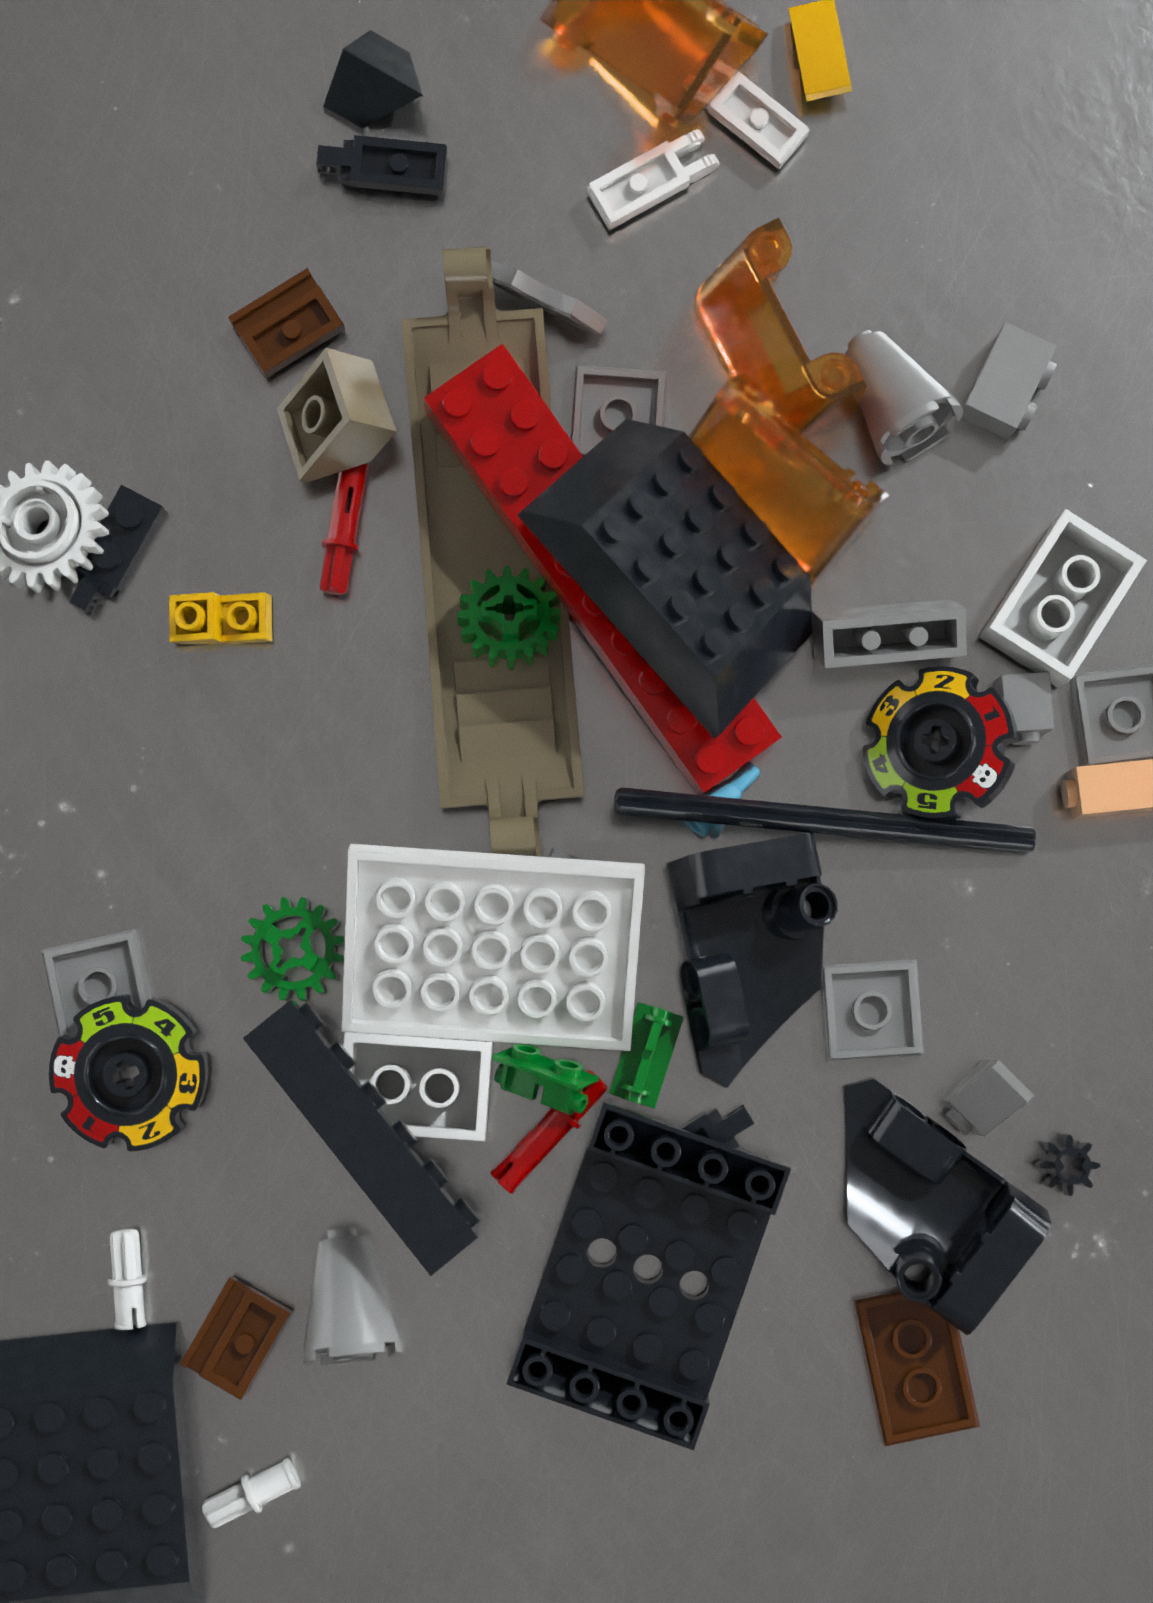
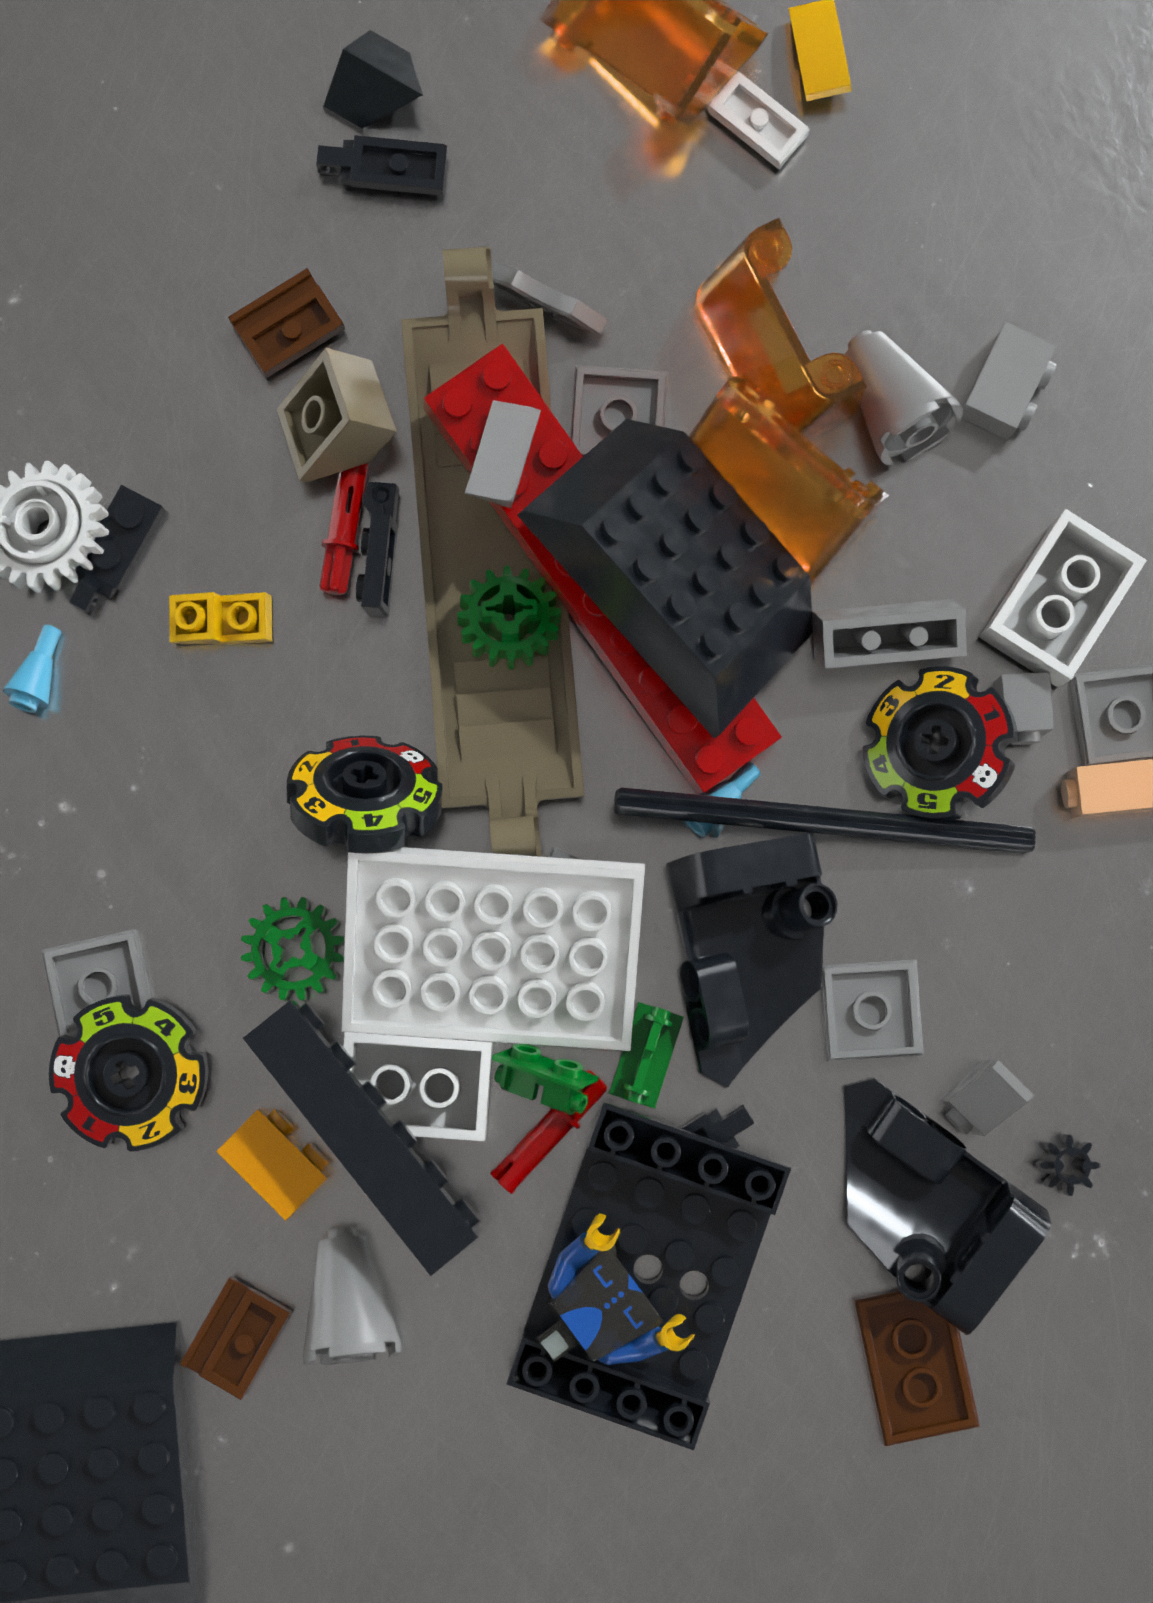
(32, 681): none -> medium azure cone
(127, 1279): white axle -> none
(251, 1494): white axle -> none
(275, 1161): none -> light orange brick
(364, 794): none -> black piece
(379, 546): none -> black hinge
(502, 453): none -> light grey slope
(603, 1306): none -> torso
(649, 179): white hinge -> none

